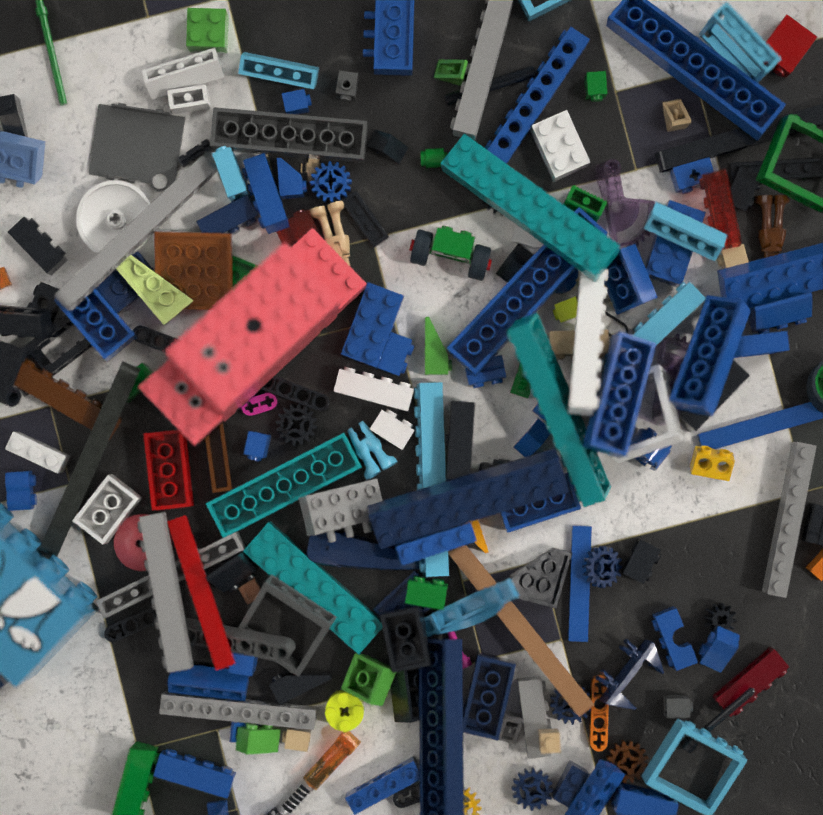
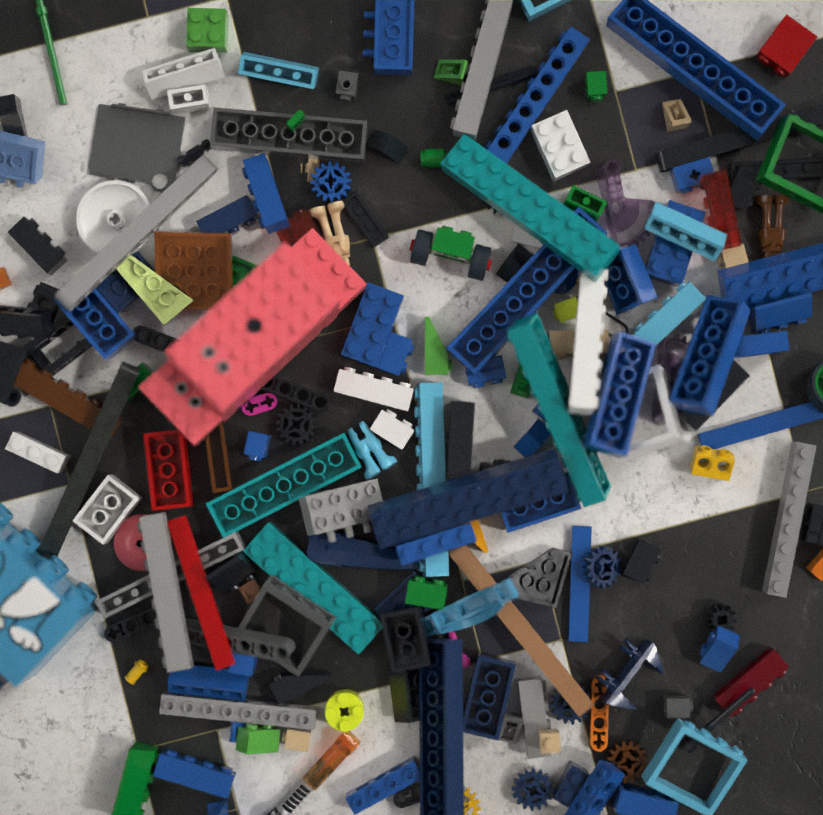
(20, 490): blue brick -> none
(138, 669): none -> yellow pin
(230, 173): medium azure window -> none
(290, 181): blue slope -> none
(296, 102): blue brick -> none
(296, 120): none -> green tile
(368, 679): bright green brick -> none
(653, 458): blue brick -> none
(678, 655): blue arch -> none
(739, 43): medium azure window -> none

